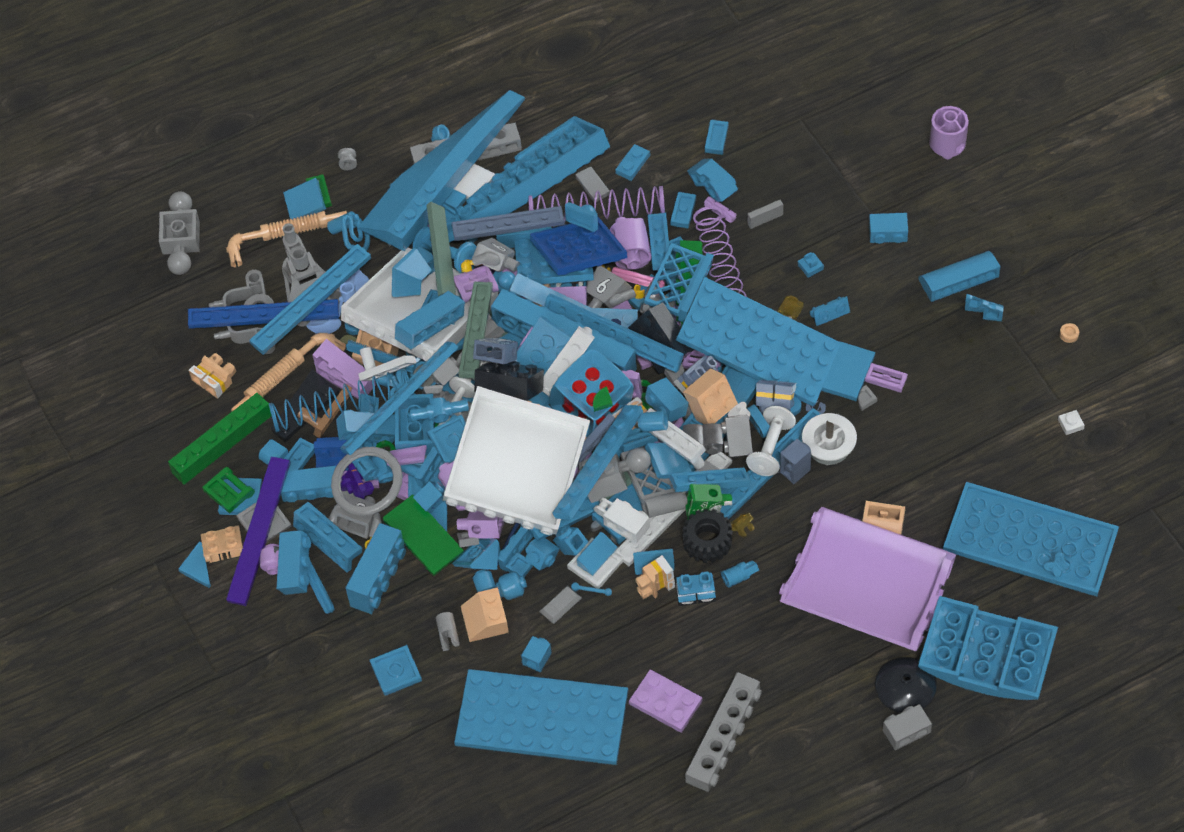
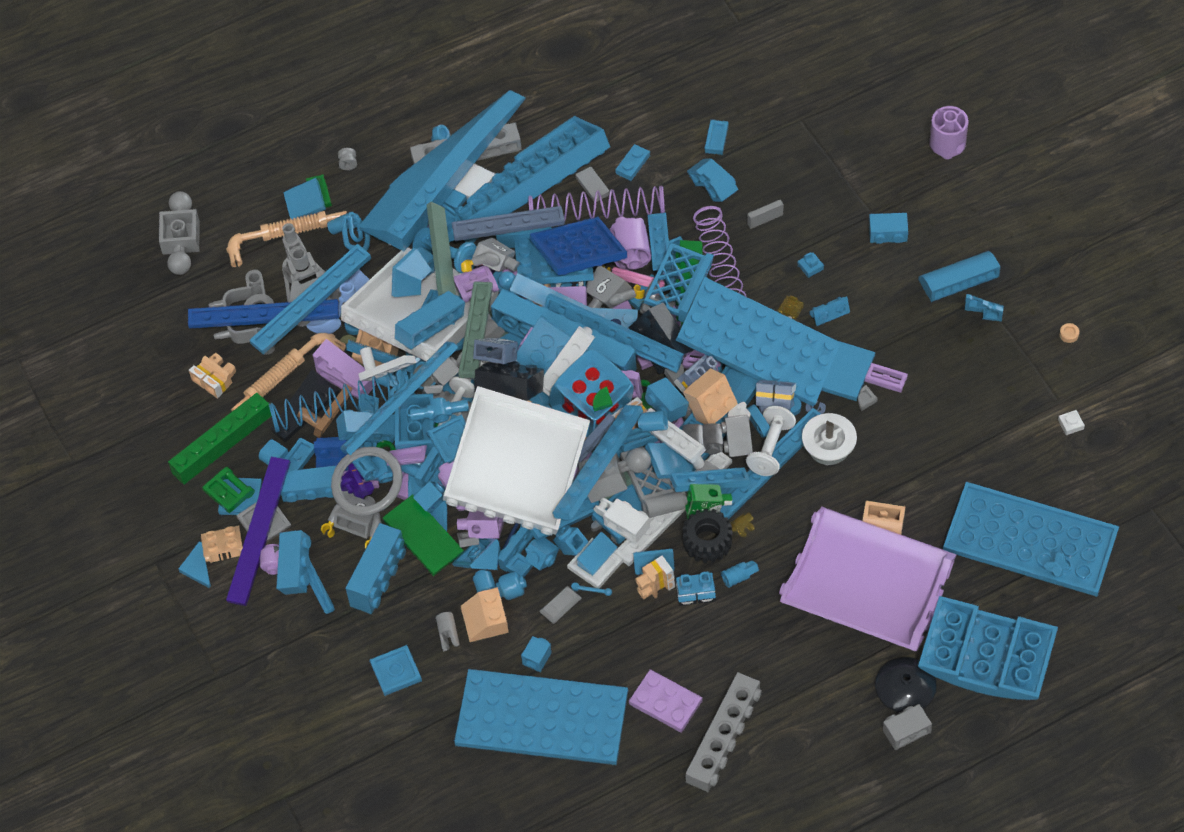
(328, 536): dark azure fence -> none
(582, 216): dark azure tile -> none
(683, 210): dark azure plate -> none
(730, 216): lavender axle -> none
(795, 461): sand blue brick -> none

